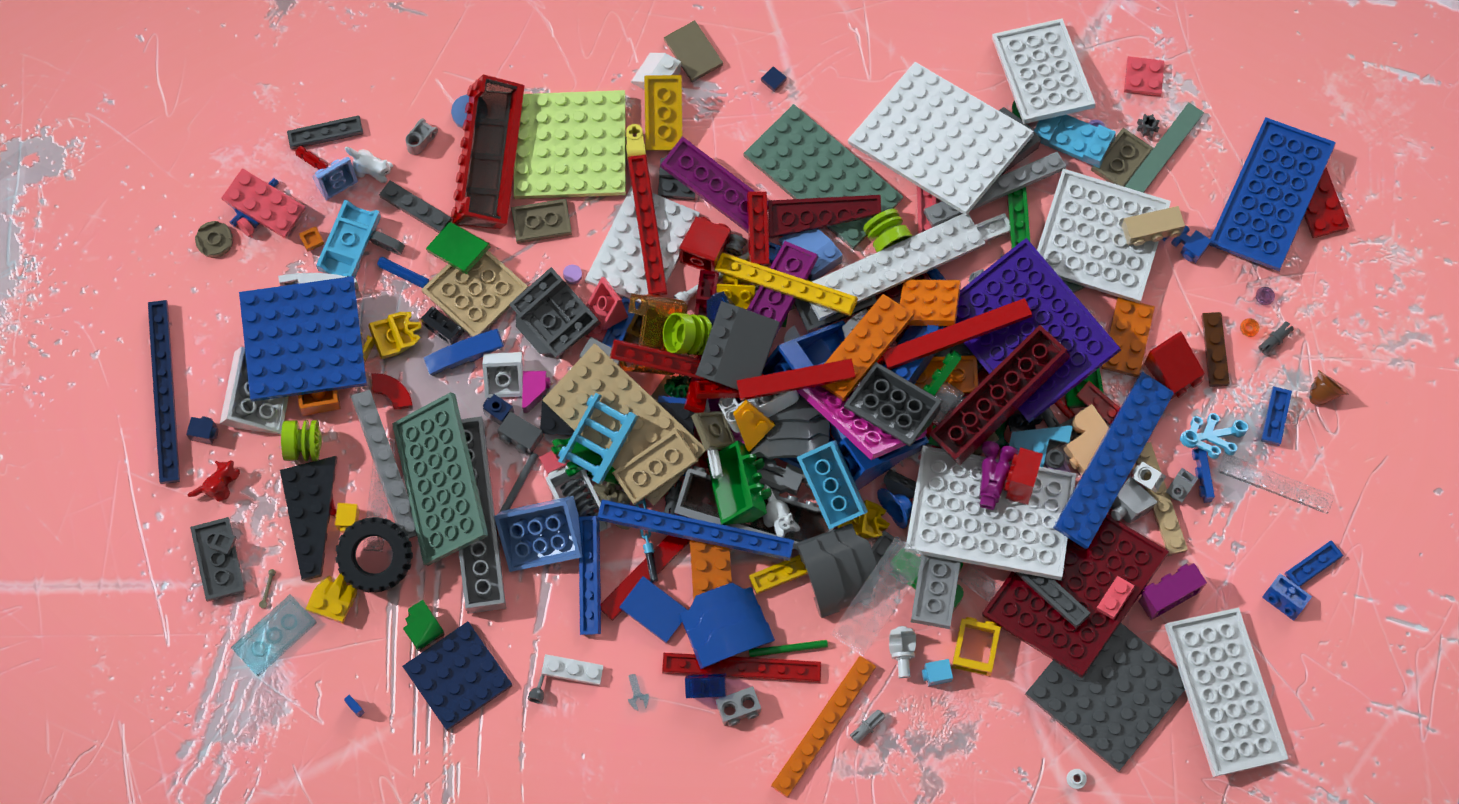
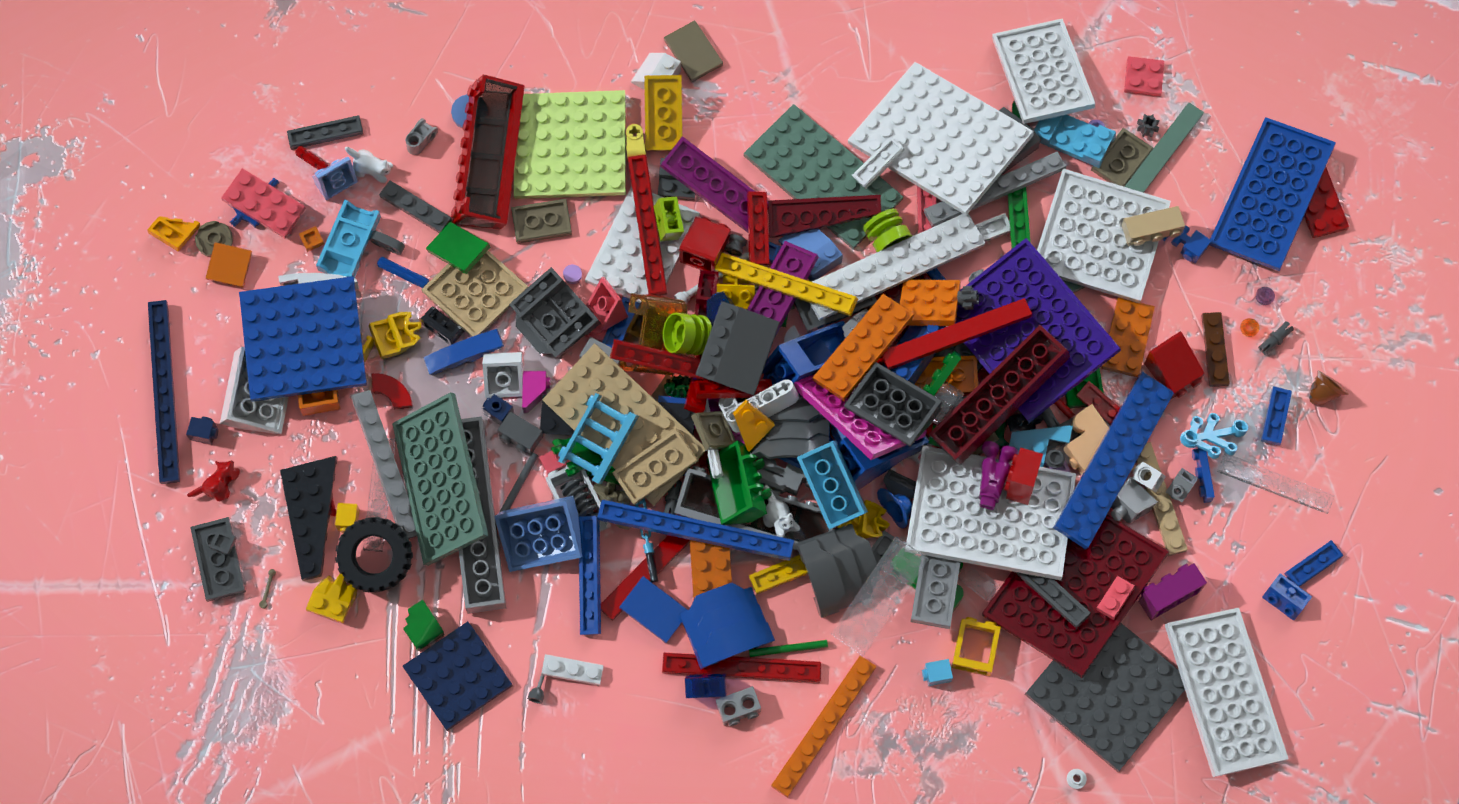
(173, 231): none -> light orange wing
(228, 265): none -> orange tile
(245, 226): coral tile -> none
(273, 635): clear light blue tile -> none
(297, 440): lime wheel -> none
(354, 706): blue tile -> none
(637, 693): clear light blue bar -> none
(668, 218): none -> lime brick
(773, 79): dark blue tile -> none
(796, 379): red tile -> none
(867, 726): light grey axle -> none
(878, 162): none -> white tile
(902, 647): white piece -> none
(968, 297): none -> dark grey gear

